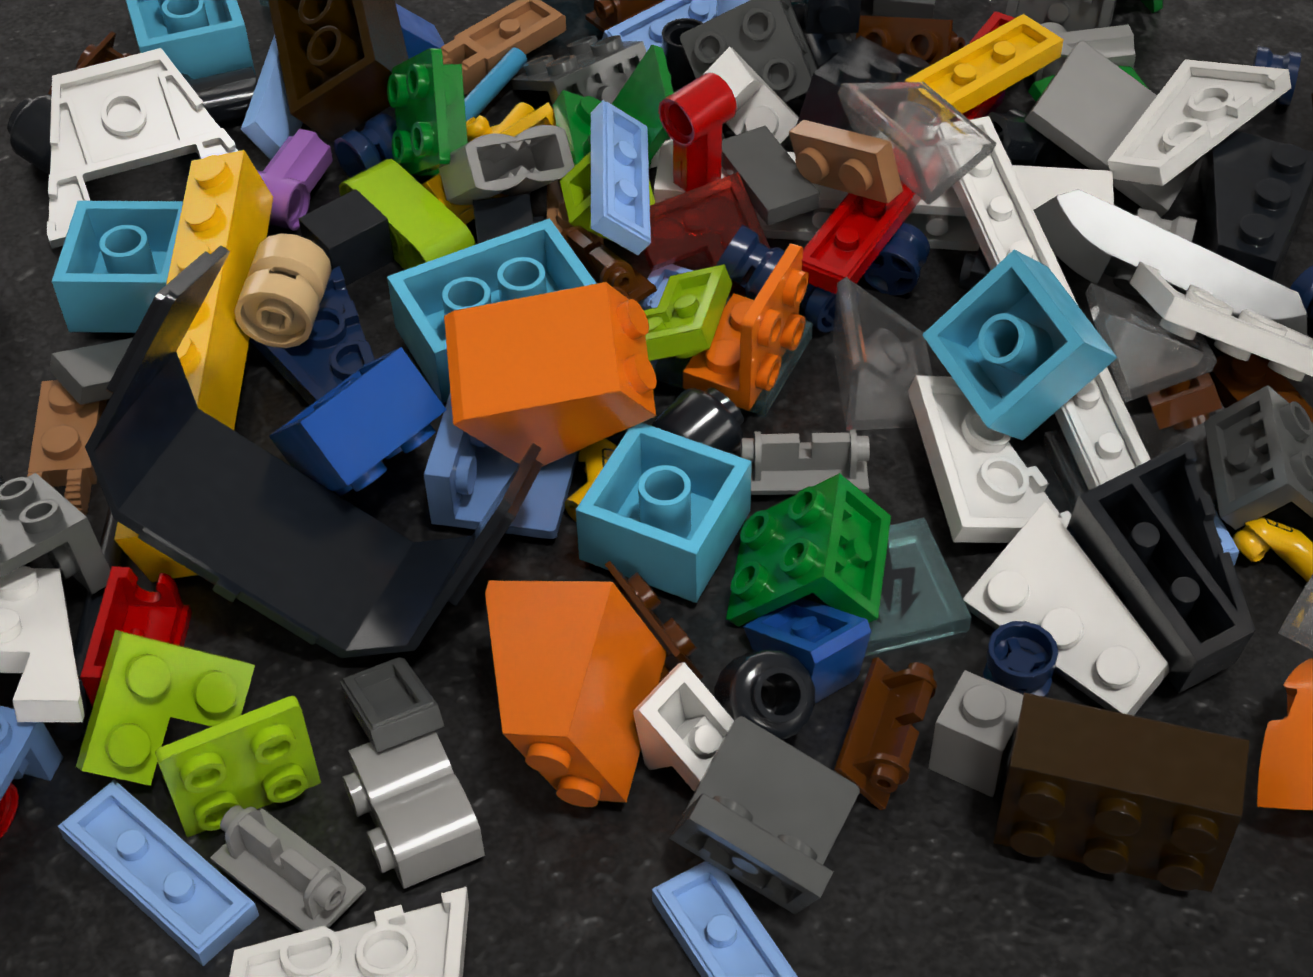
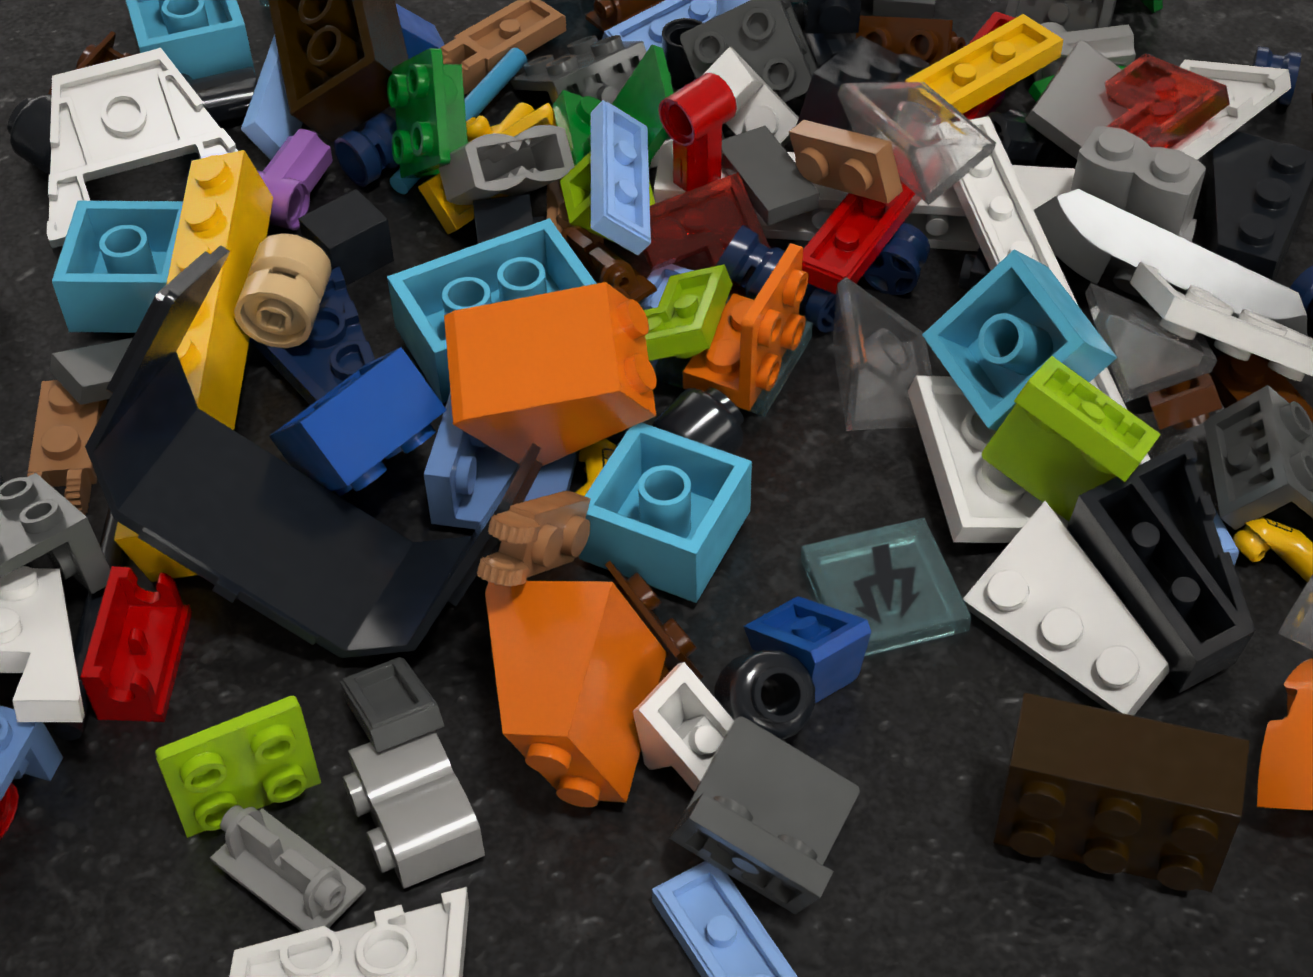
(142, 689): lime plate -> none
(159, 872): light blue tile -> none
(417, 220): lime beam -> none
(536, 537): none -> medium nougat hinge
(789, 466): light grey hinge -> none
(815, 542): green bracket -> none
(881, 729): reddish brown hinge -> none
(976, 733): light grey brick -> none
(1021, 658): dark blue wheel -> none
(1066, 438): none -> lime bracket
(1139, 178): none -> light grey brick
(1163, 100): none -> clear red plate

